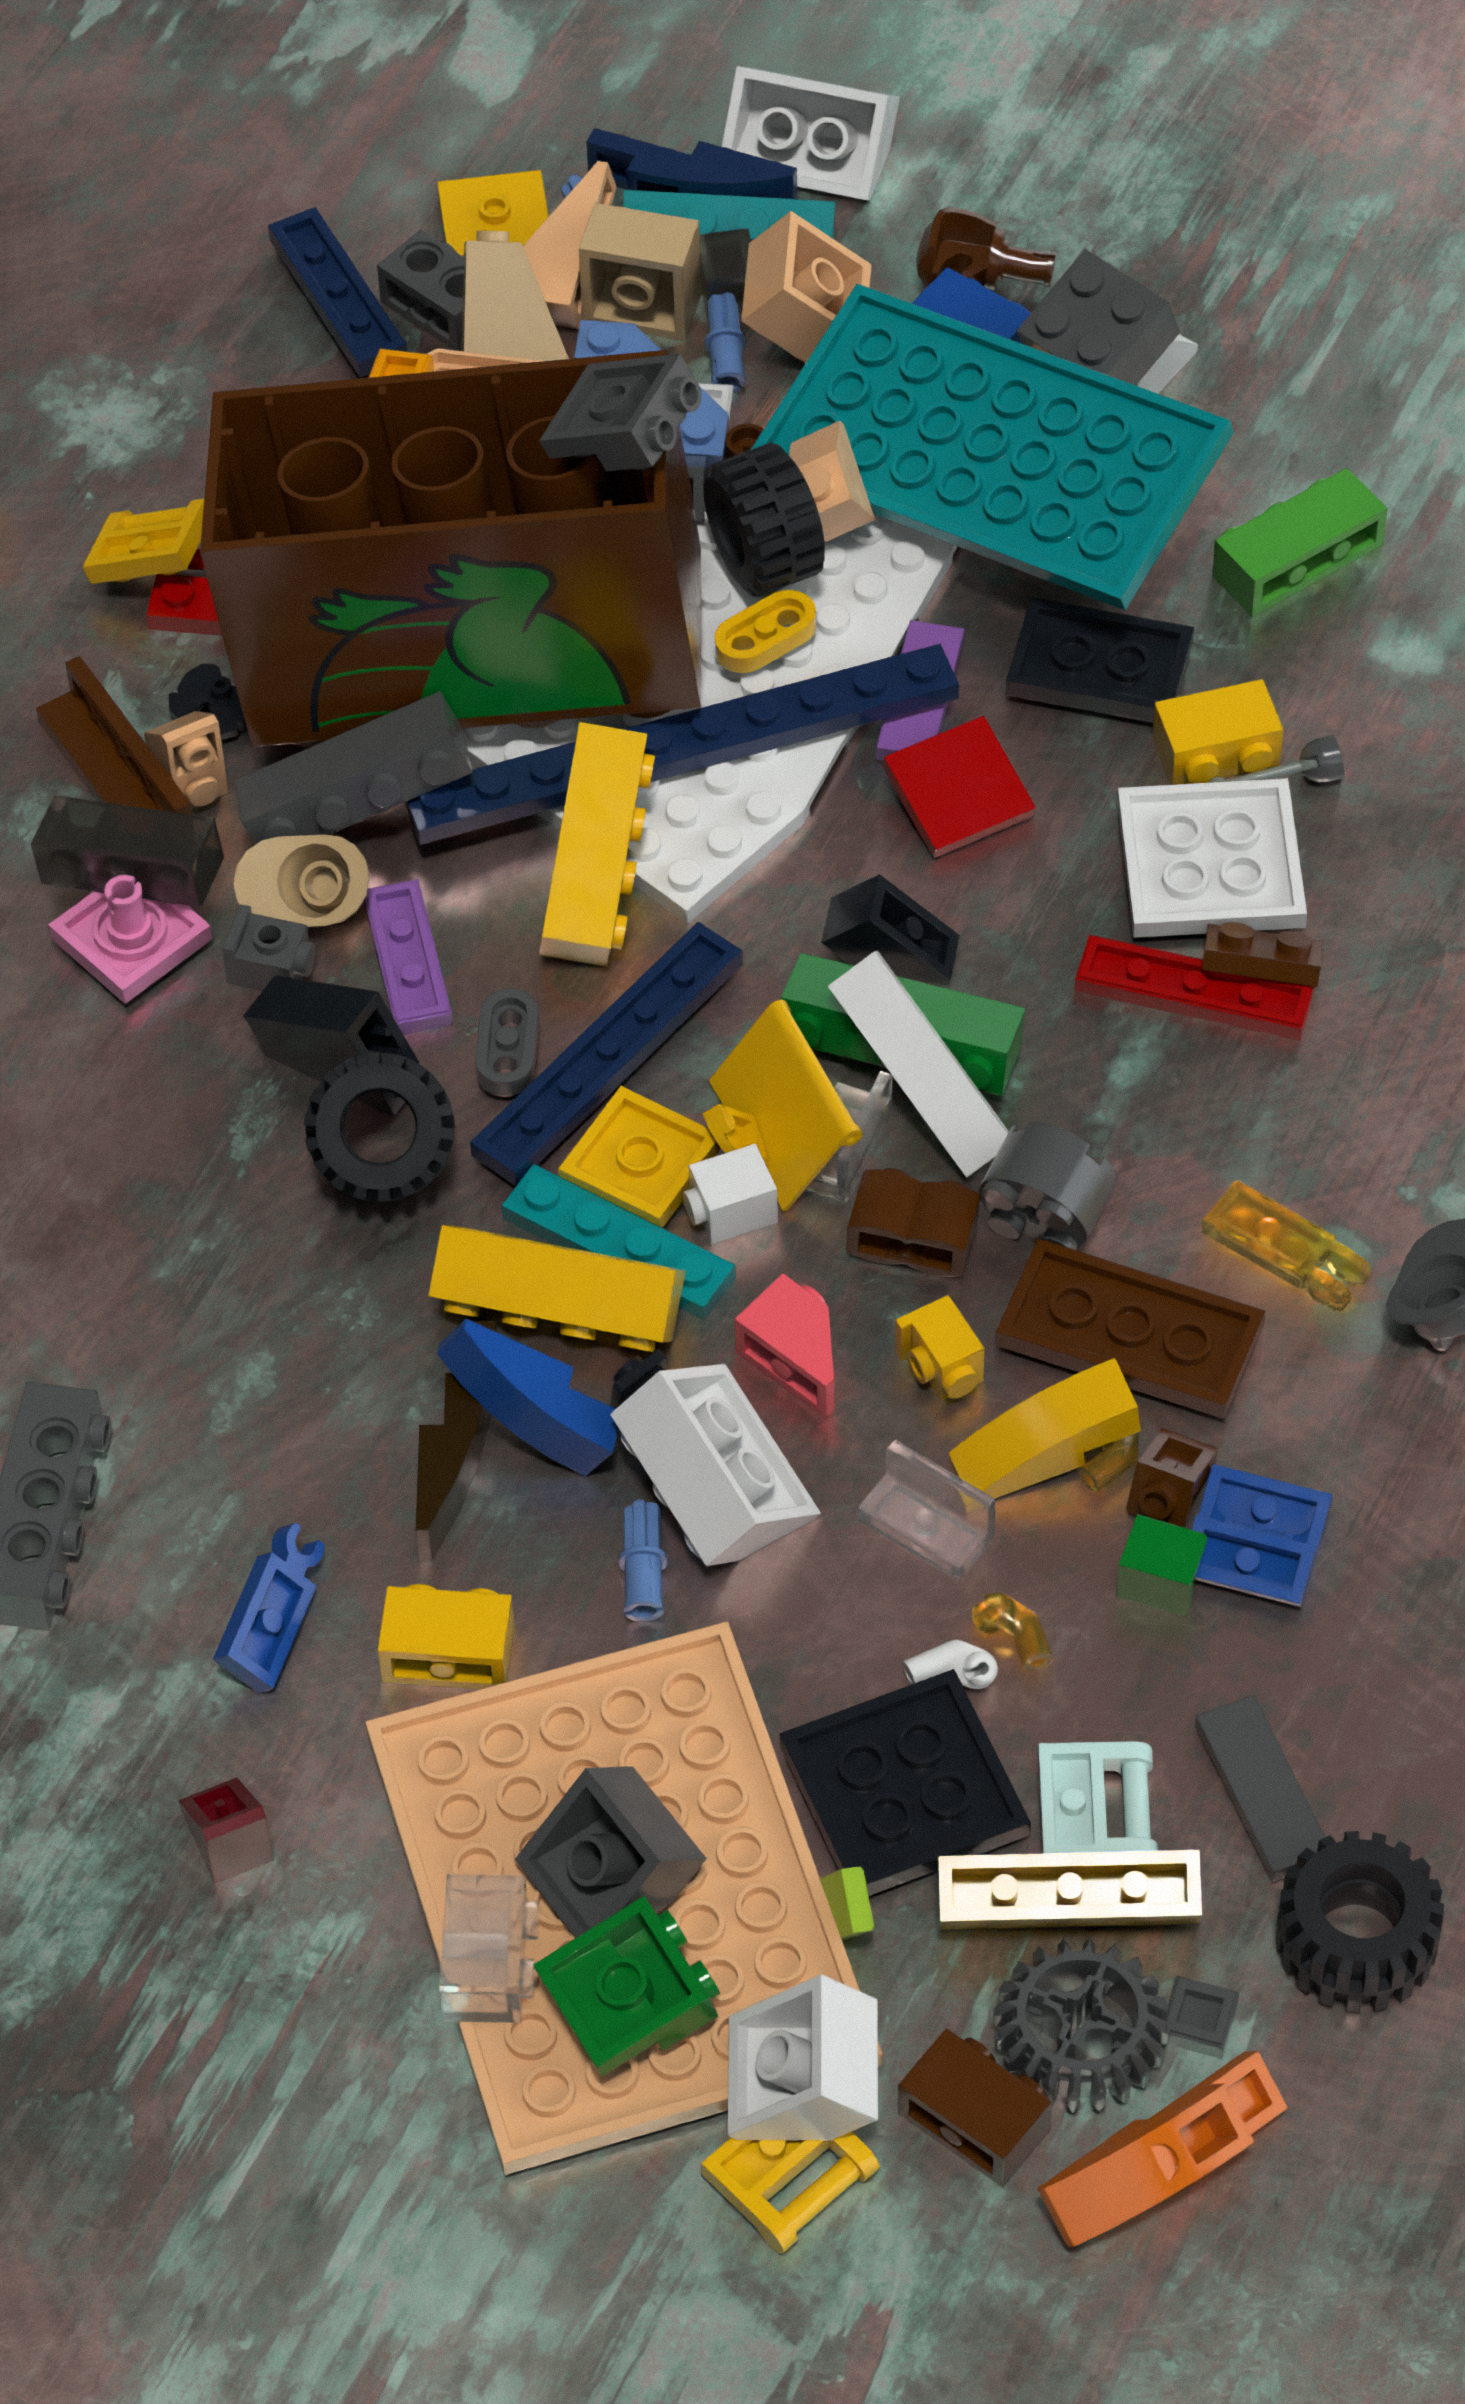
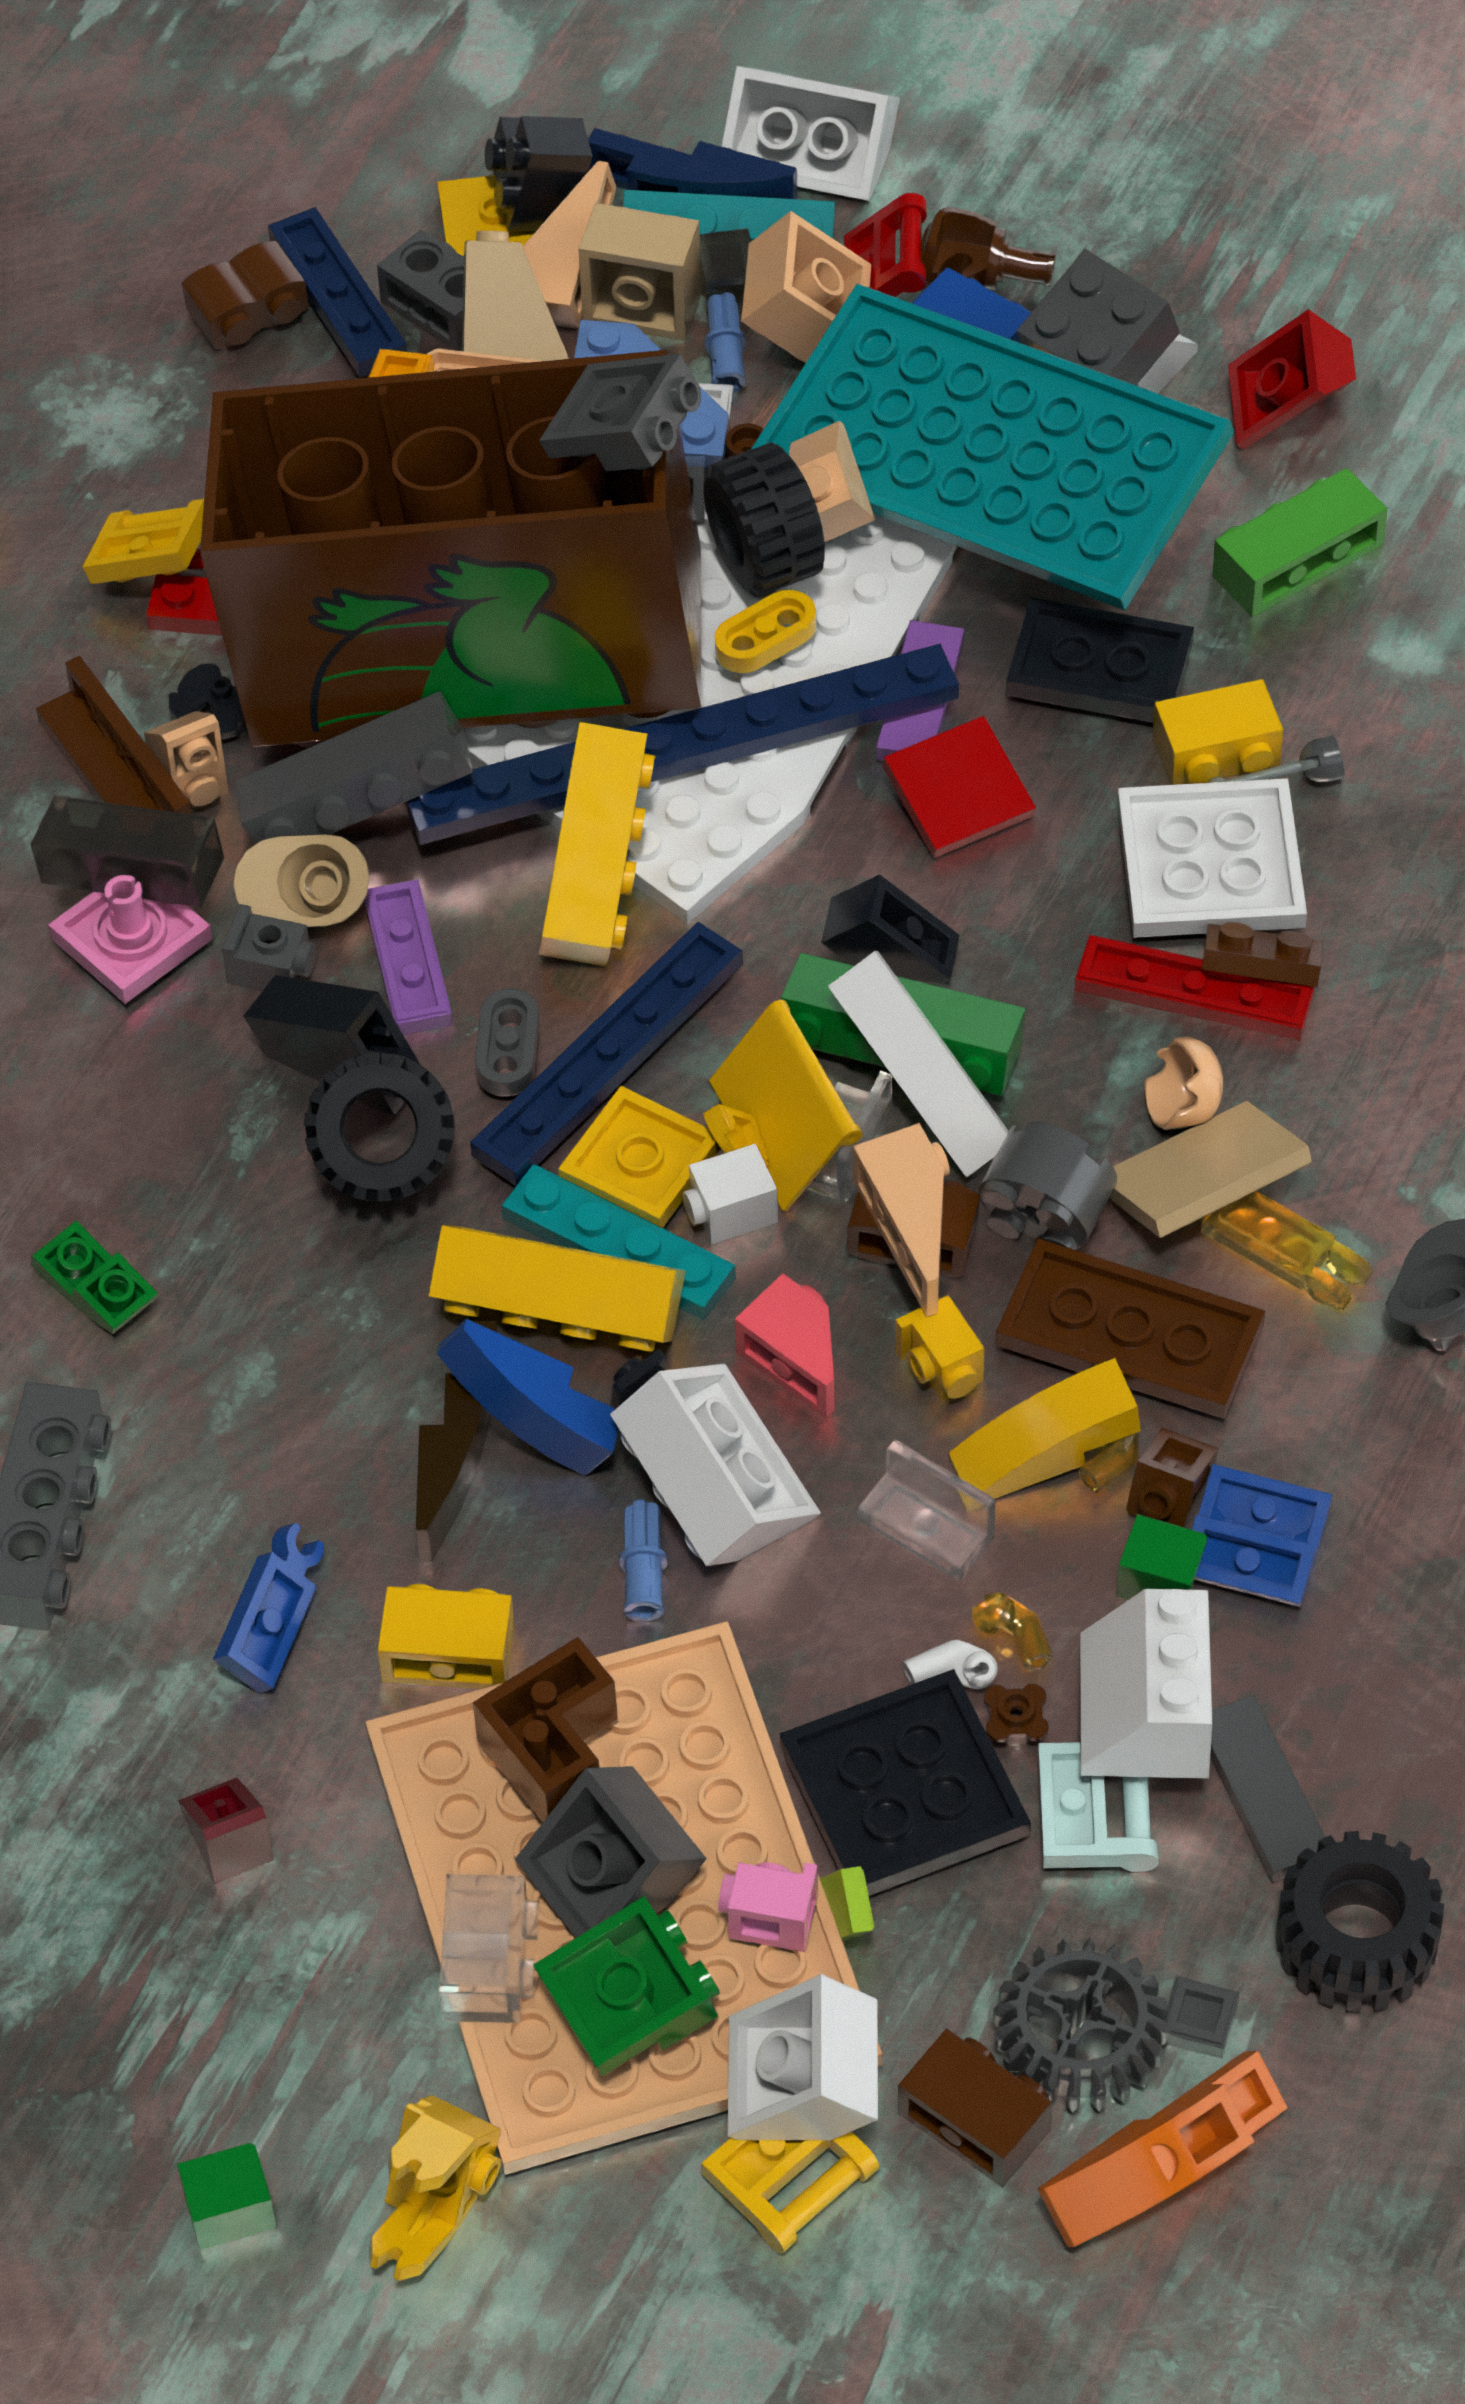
(92, 1279): none -> green slope
(227, 2195): none -> green panel
(245, 294): none -> reddish brown brick
(434, 2180): none -> yellow piece
(536, 166): none -> black brick
(540, 1722): none -> reddish brown brick
(770, 1904): none -> bright pink brick
(876, 243): none -> red plate
(904, 1191): none -> light nougat slope
(1016, 1729): none -> reddish brown plate
(1070, 1889): brick -> none
(1148, 1688): none -> white slope
(1187, 1086): none -> light nougat hair
(1207, 1168): none -> tan tile
(1288, 376): none -> red slope

